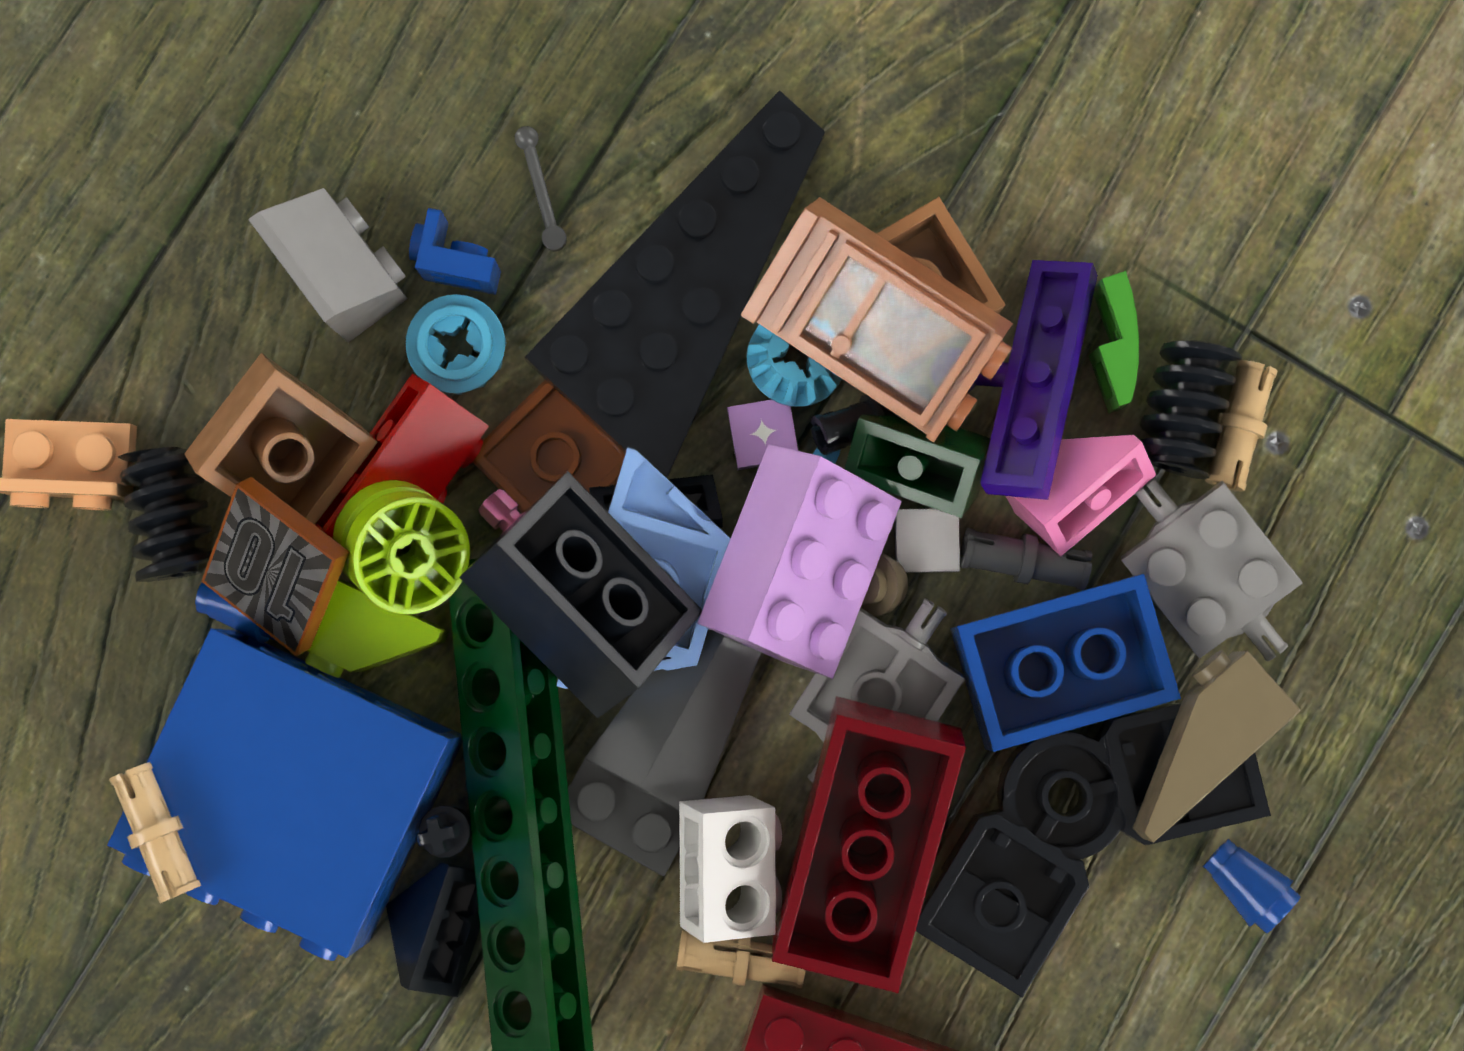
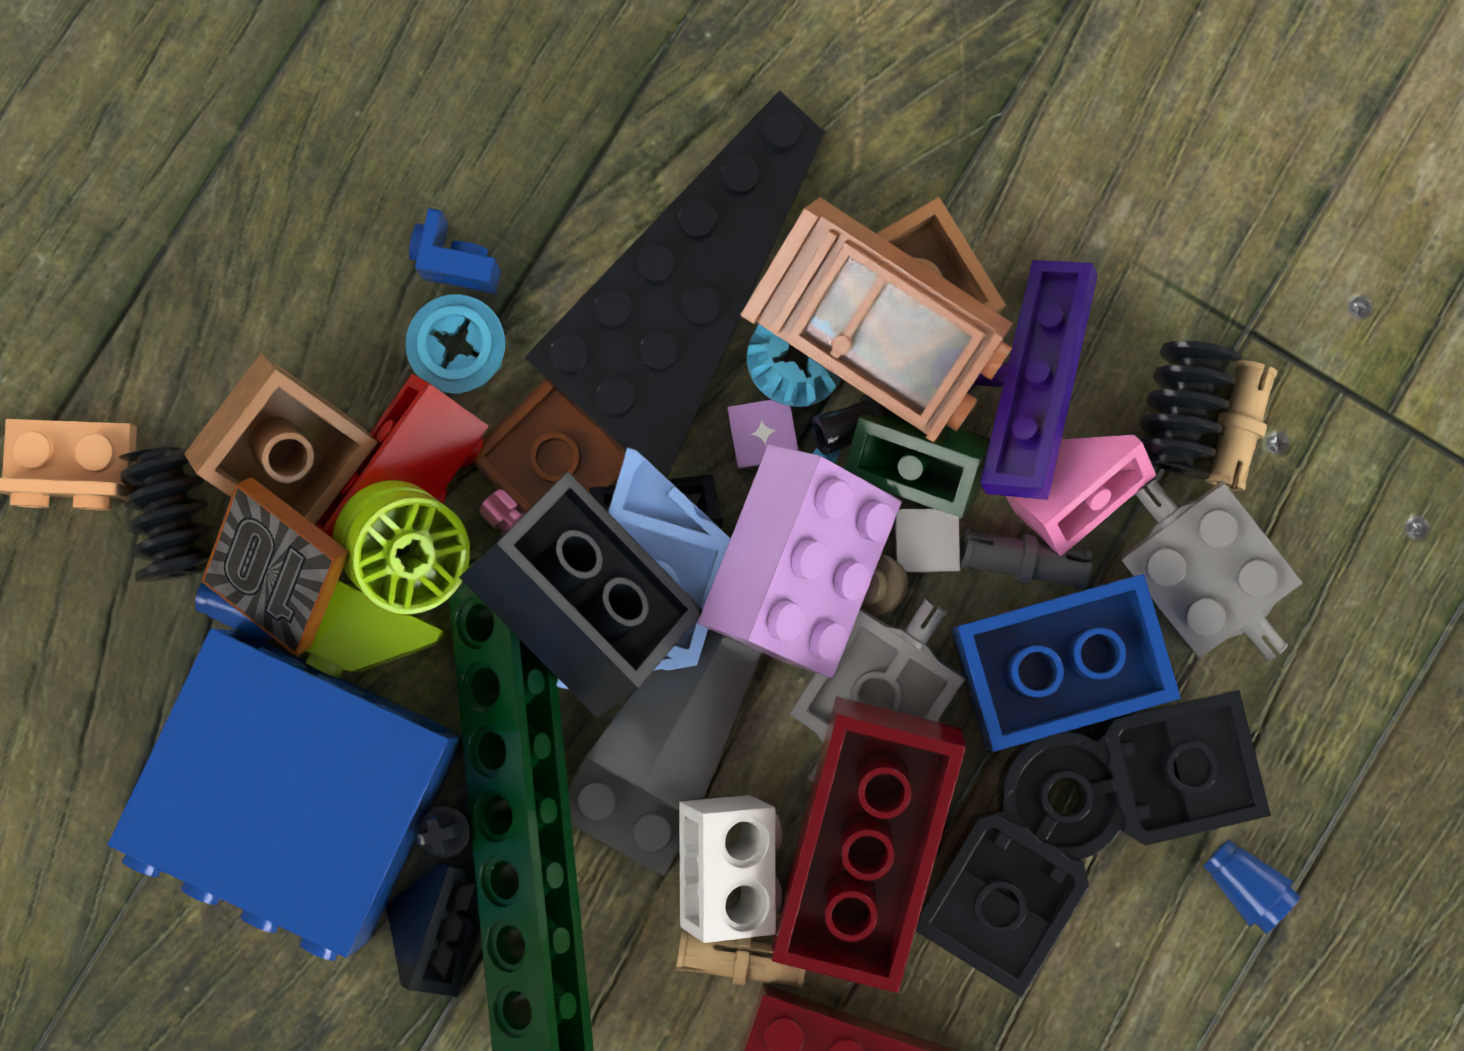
(155, 832): tan pin -> none
(331, 261): light grey slope -> none
(553, 235): dark grey hinge -> none
(1117, 361): bright green slope -> none
(1214, 732): dark tan slope -> none

